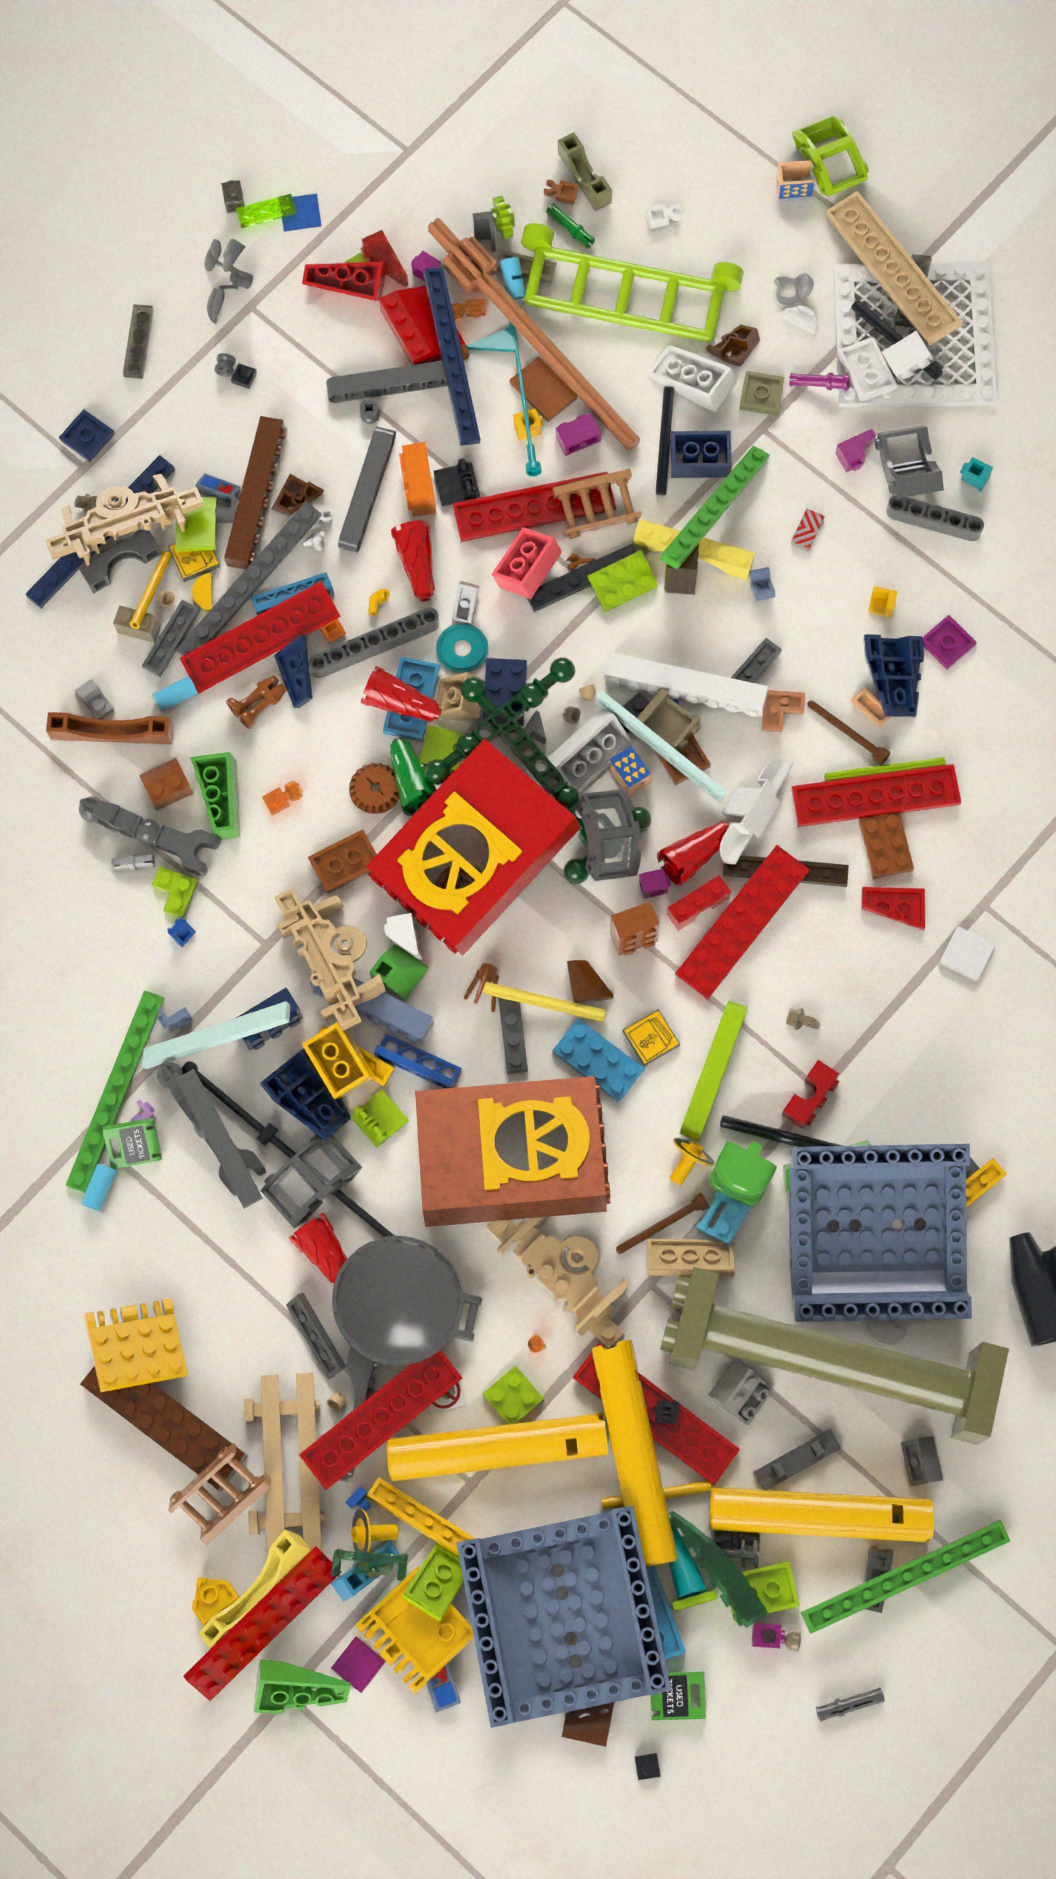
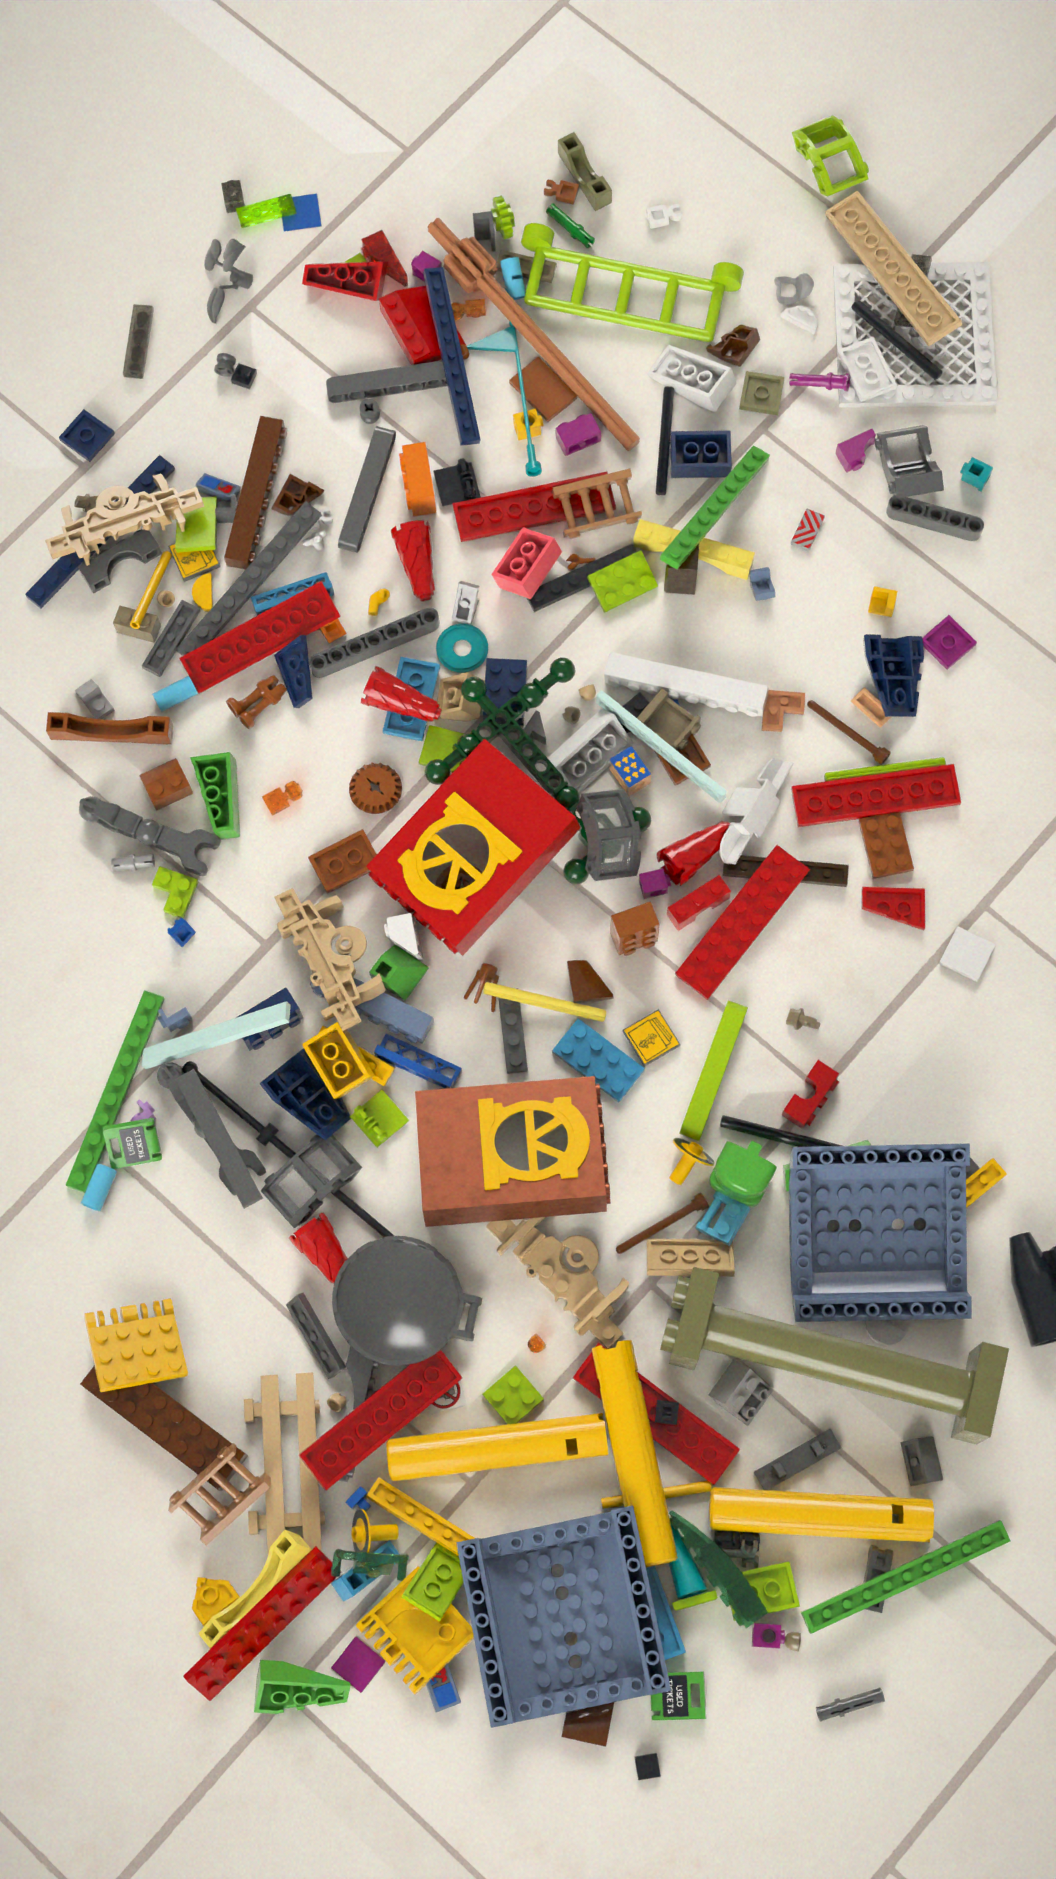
(410, 777): green cone -> none
(758, 662): dark grey plate -> none
(794, 189): light nougat piece -> none
(908, 356): white slope -> none

